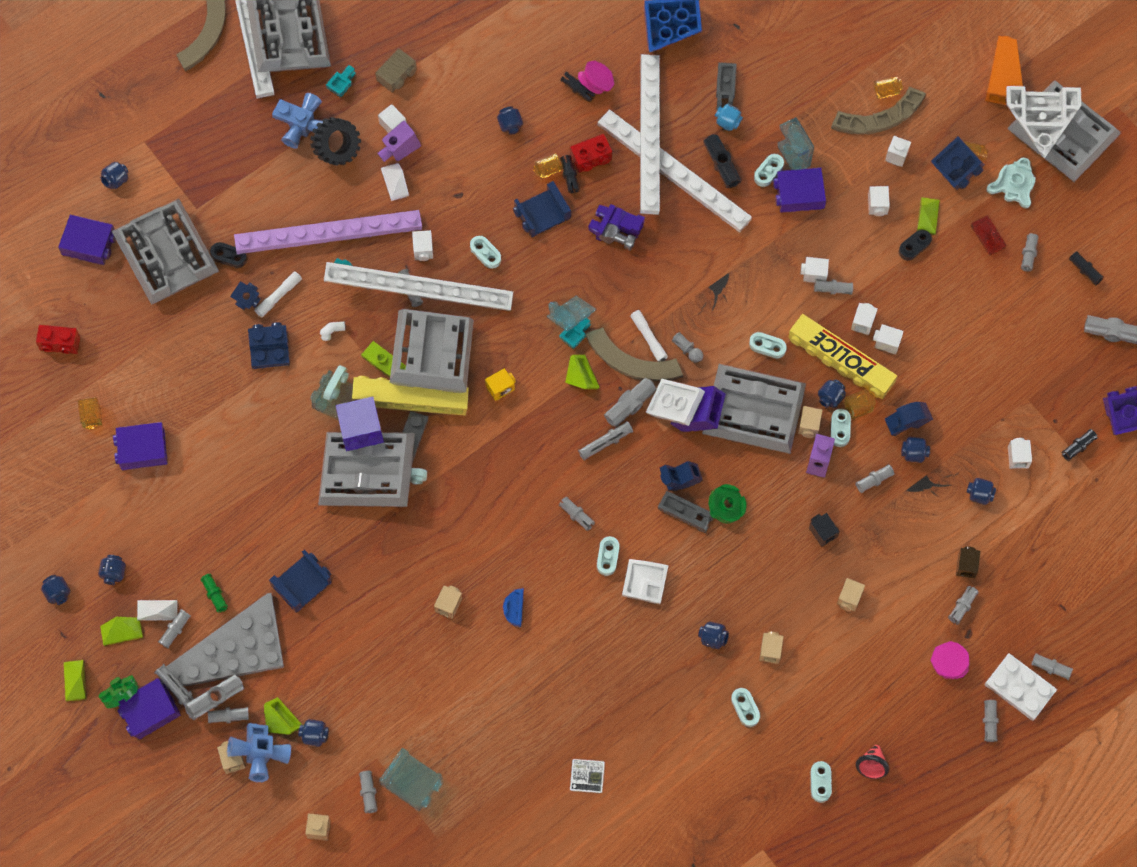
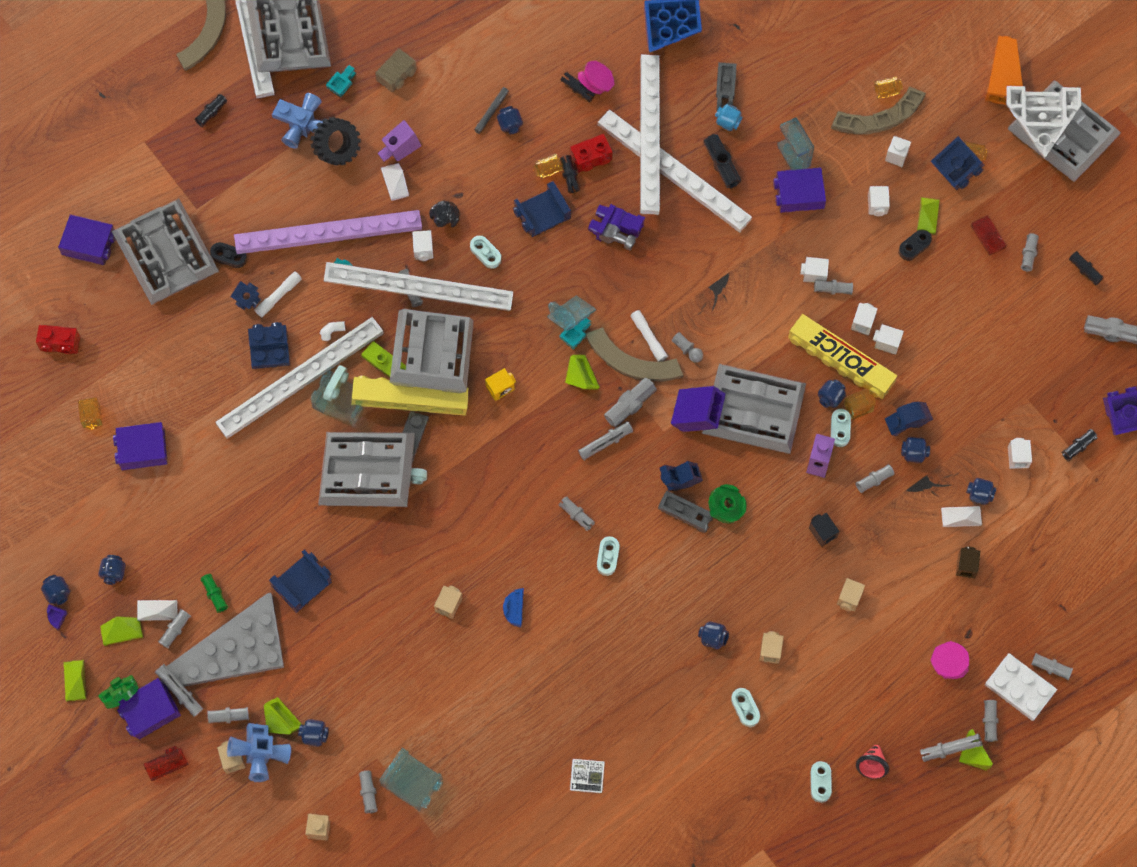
(55, 616): none -> dark purple tile
(114, 175): dark blue head -> none
(163, 765): none -> clear red hinge
(204, 702): light grey piece -> none
(210, 110): none -> black pin
(299, 377): none -> white plate
(359, 423): brick -> none
(390, 118): white brick -> none
(444, 213): none -> black hair
(491, 110): none -> dark grey piece
(645, 581): white plate -> none
(675, 402): white plate -> none
(767, 171): light aqua plate -> none
(768, 344): light aqua plate -> none
(810, 422): tan brick -> none
(942, 750): none -> light grey pin
(961, 516): none -> white slope
(963, 605): light grey pin -> none
(975, 756): none -> lime slope
(1015, 181): light aqua tile -> none

